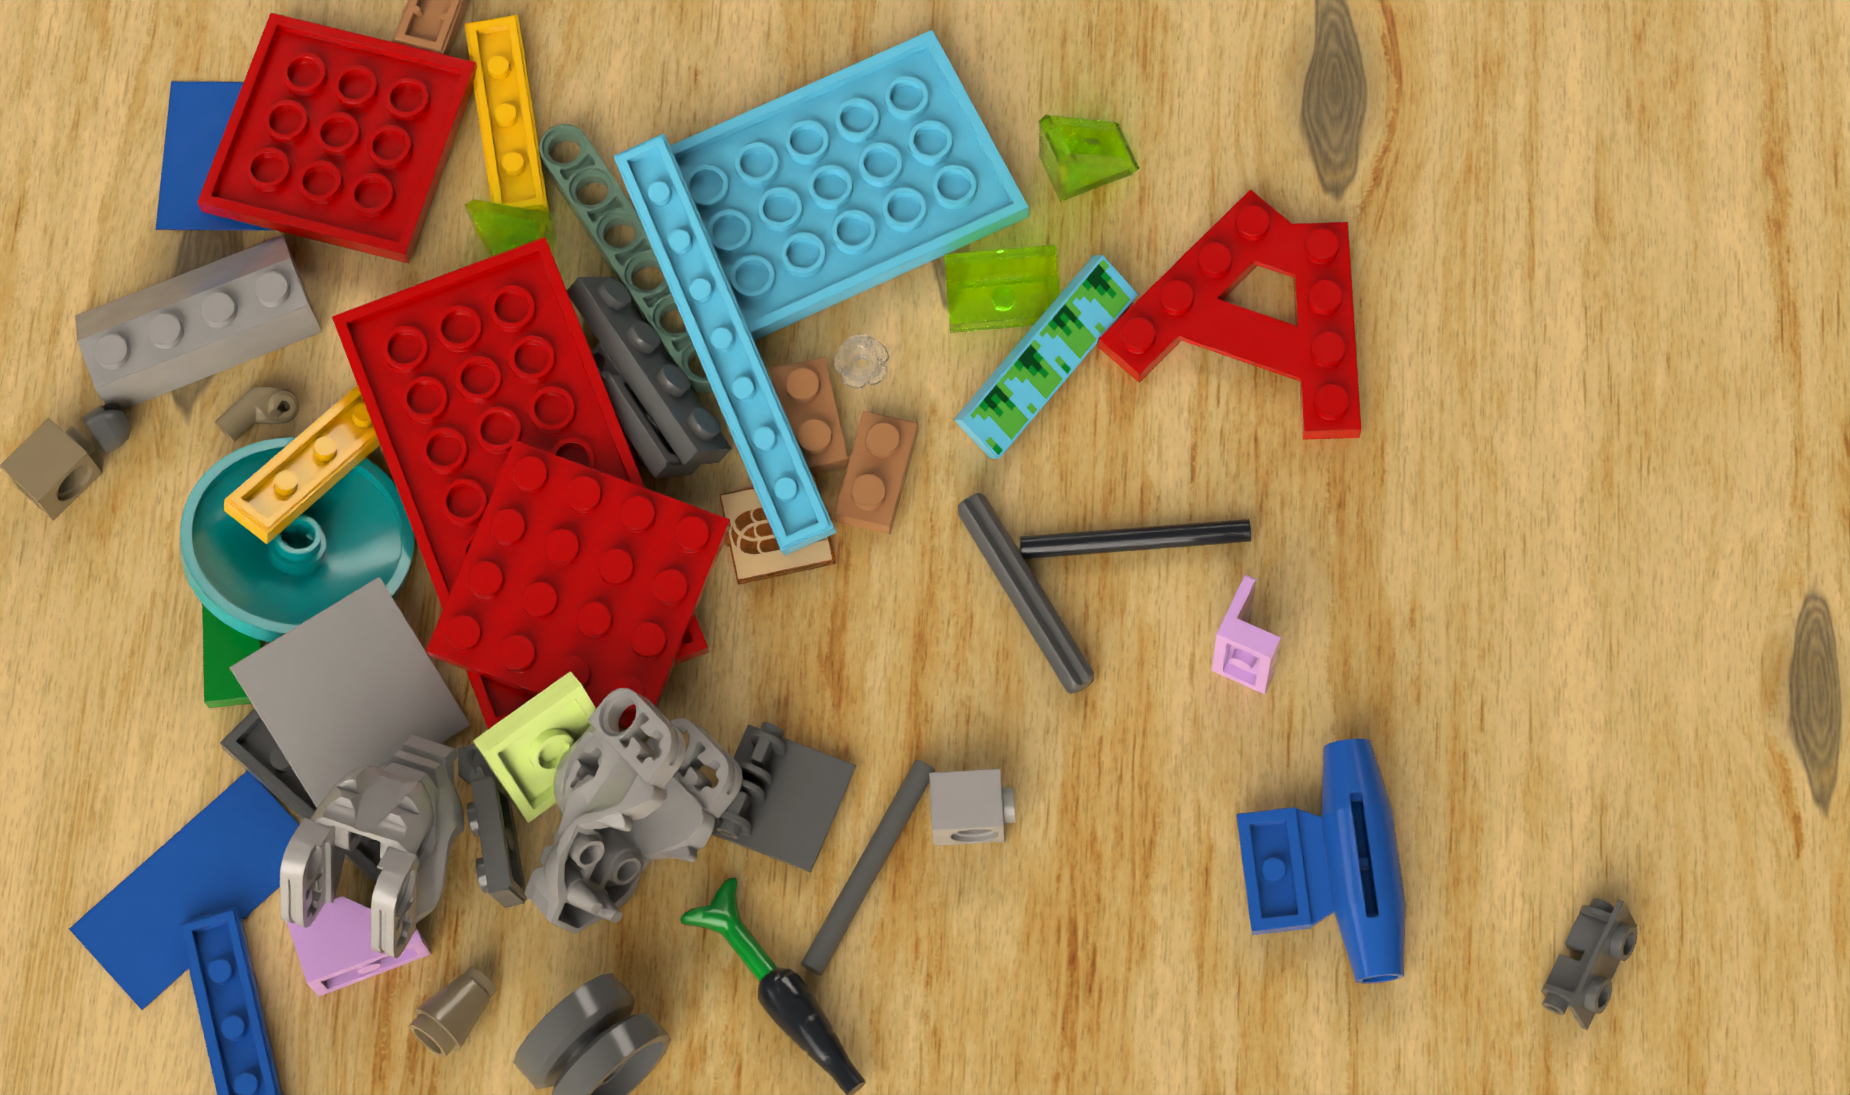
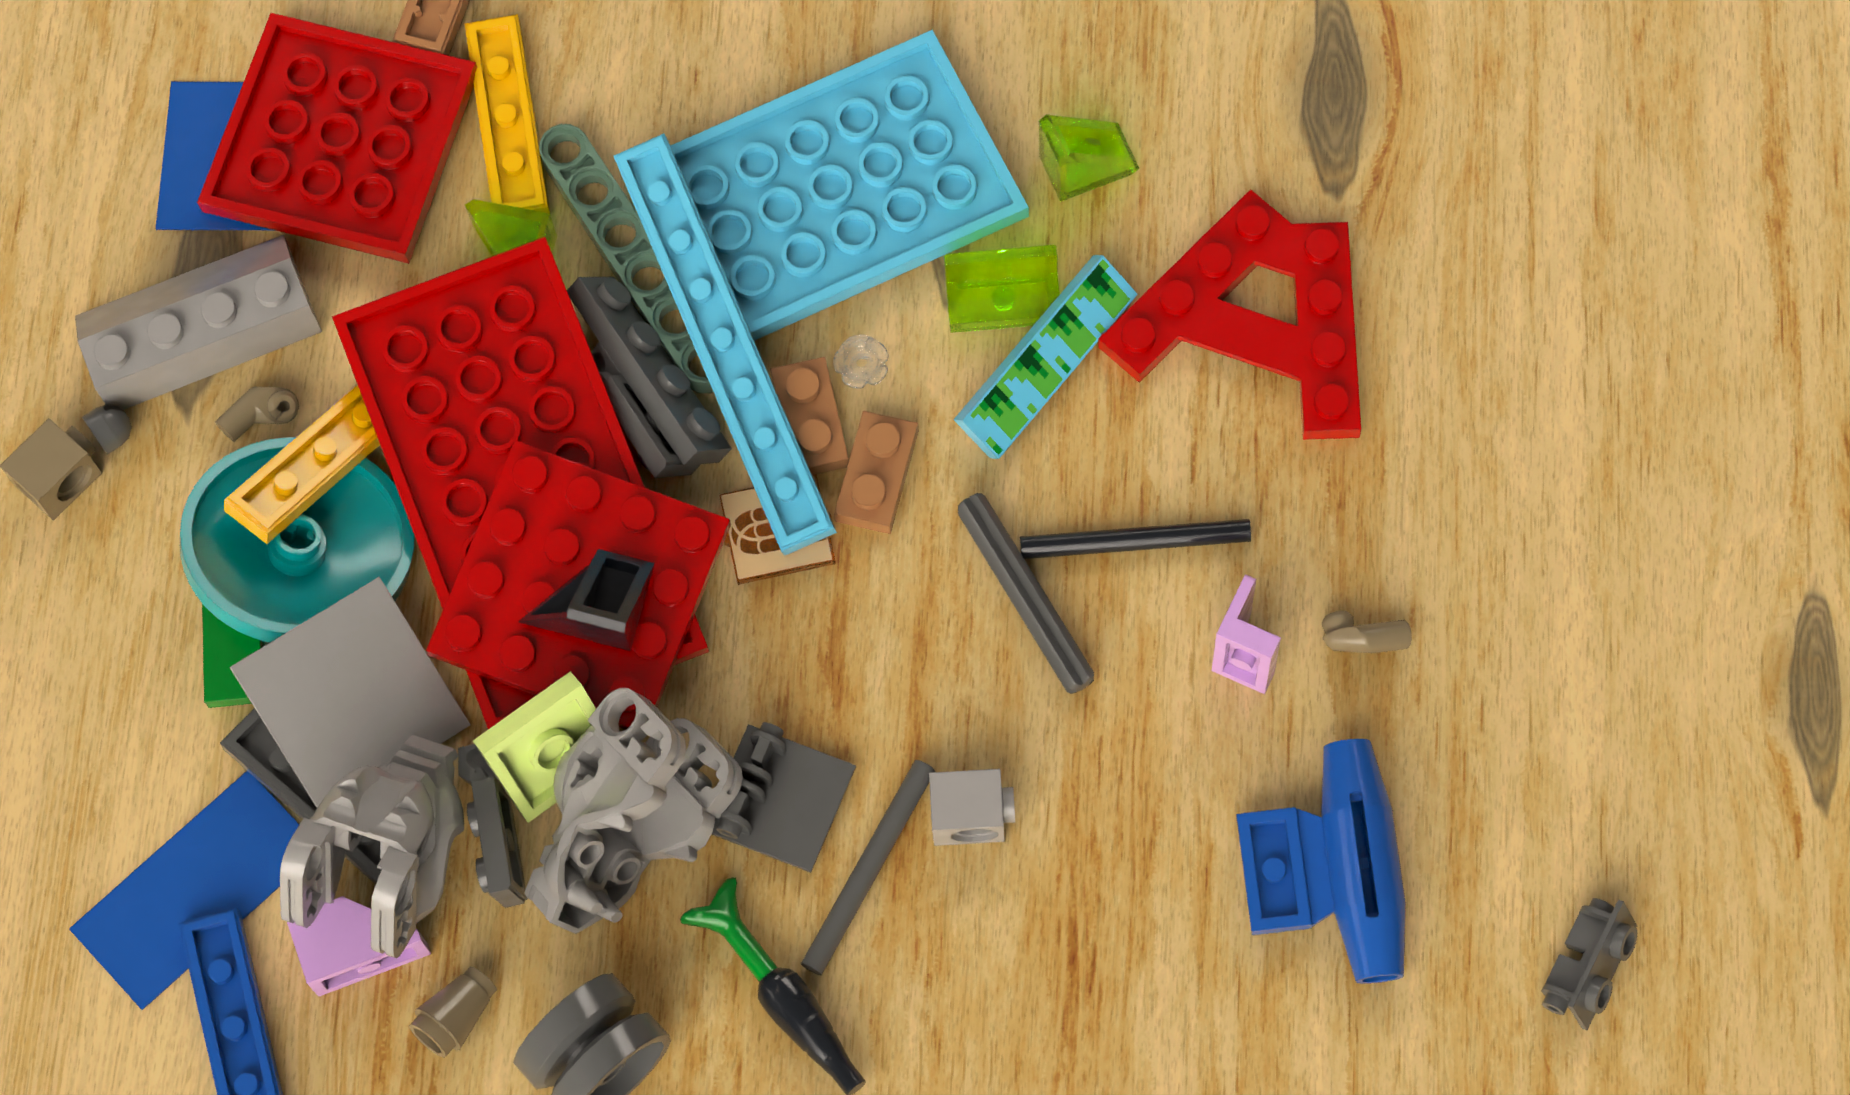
(598, 602): none -> slope
(1366, 638): none -> dark tan arm

